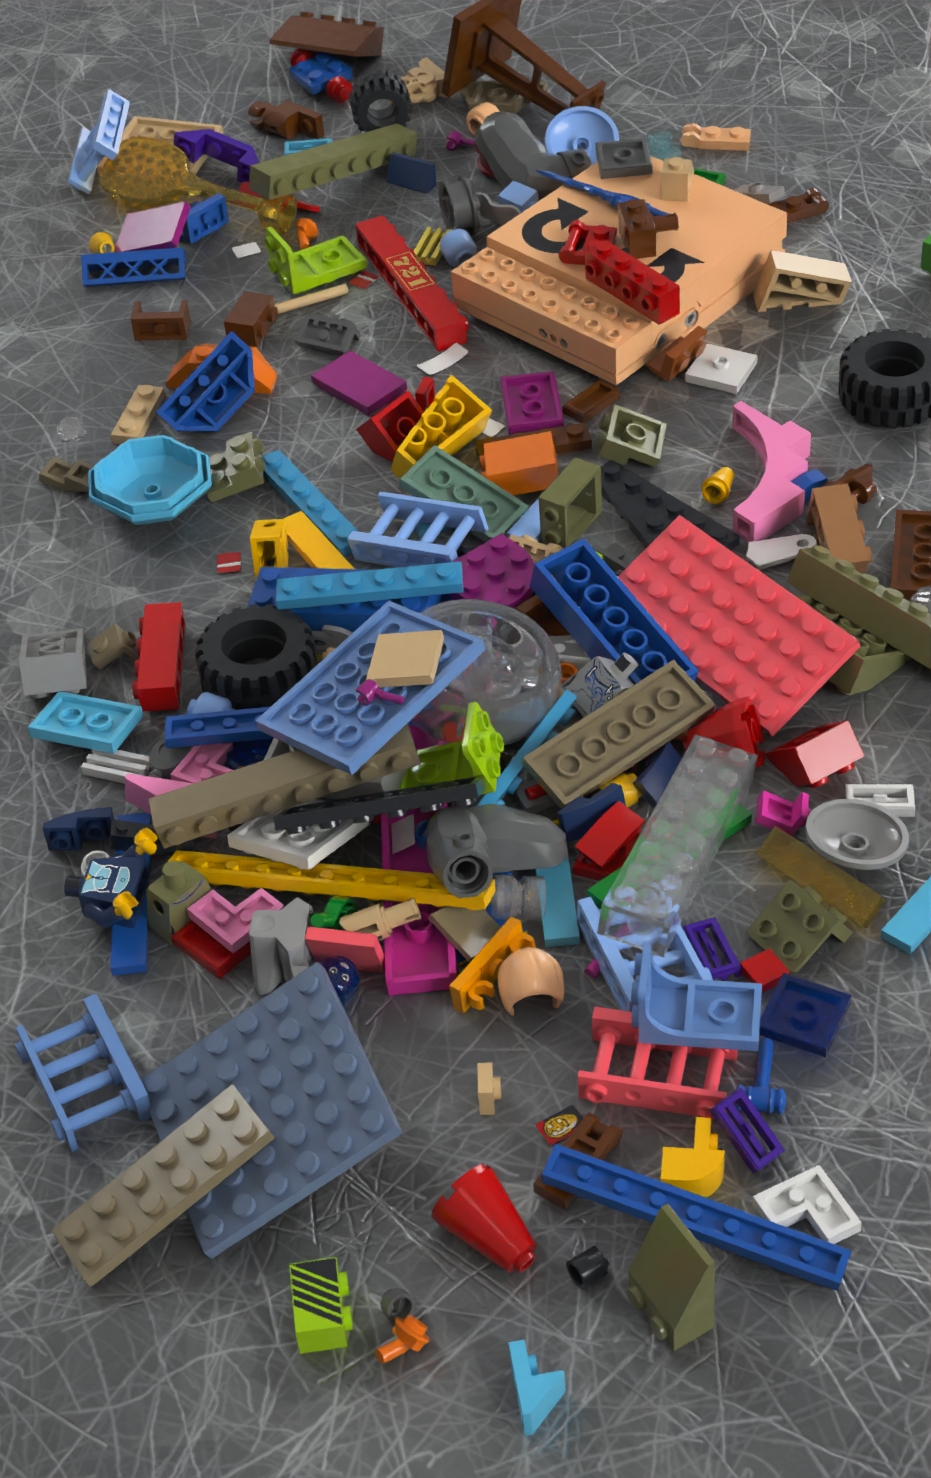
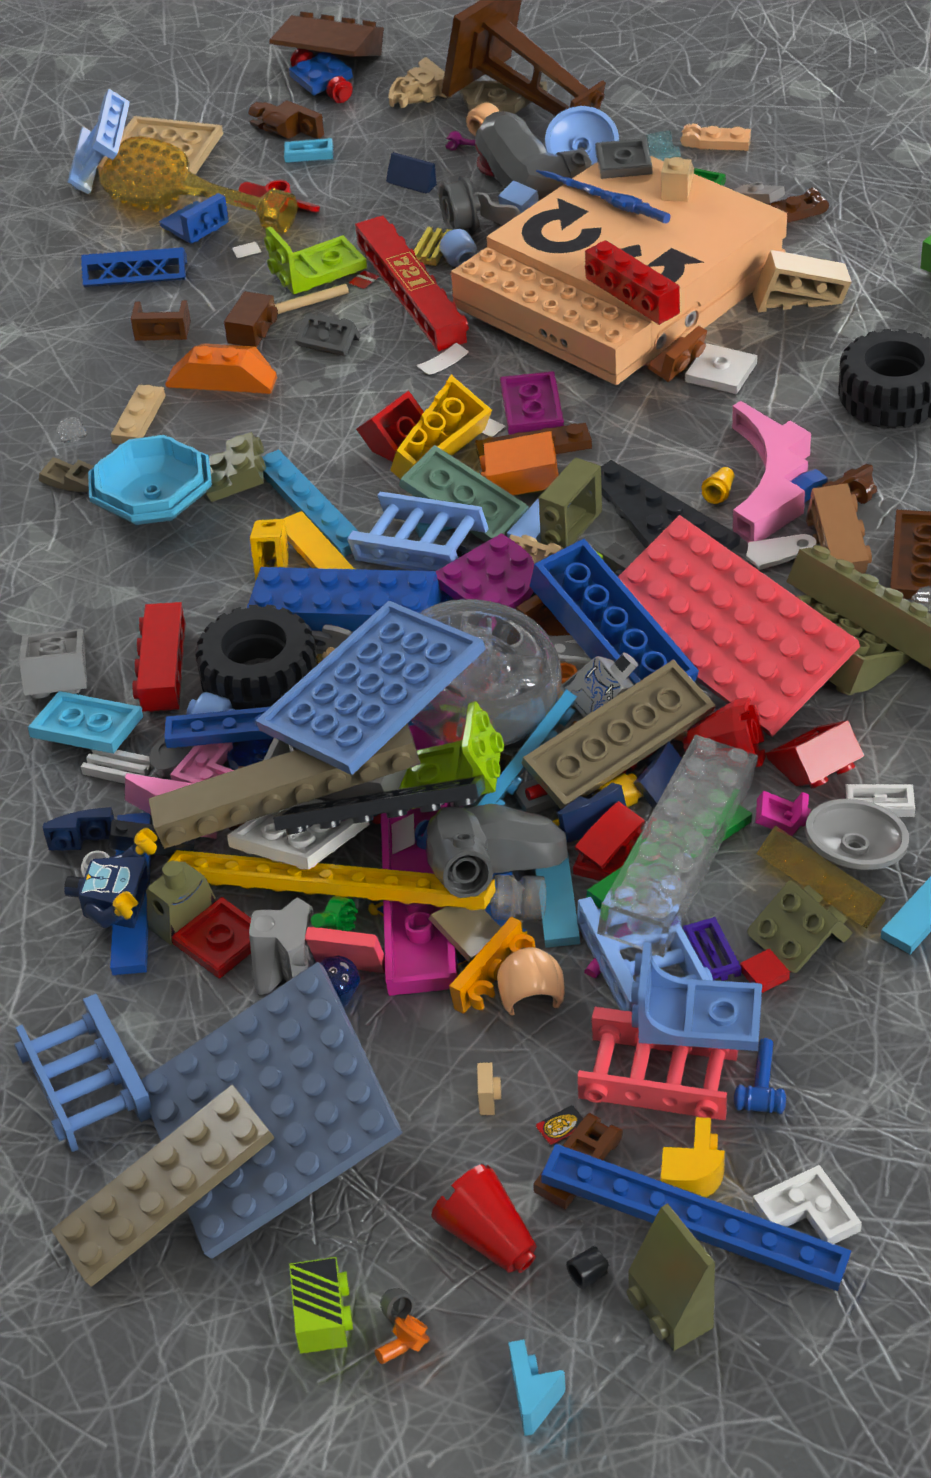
(98, 240): yellow cone -> none
(111, 644): dark tan bracket -> none
(153, 228): tile -> none
(213, 389): blue wedge -> none
(217, 146): dark purple slope -> none
(228, 562): red sticker -> none
(230, 923): bright pink plate -> none
(306, 231): orange plate -> none
(331, 161): olive brick -> none
(359, 382): magenta tile -> none
(369, 585): dark azure plate -> none
(370, 690): magenta hand -> none
(378, 87): black tyre -> none
(379, 920): tan arm -> none
(406, 658): tan tile -> none
(425, 393): red tile -> none
(591, 401): reddish brown tile -> none
(593, 236): red plate -> none
(630, 436): olive plate -> none
(639, 227): reddish brown brick -> none
(735, 1136): dark purple tile -> none
(804, 1014): clear blue plate -> none

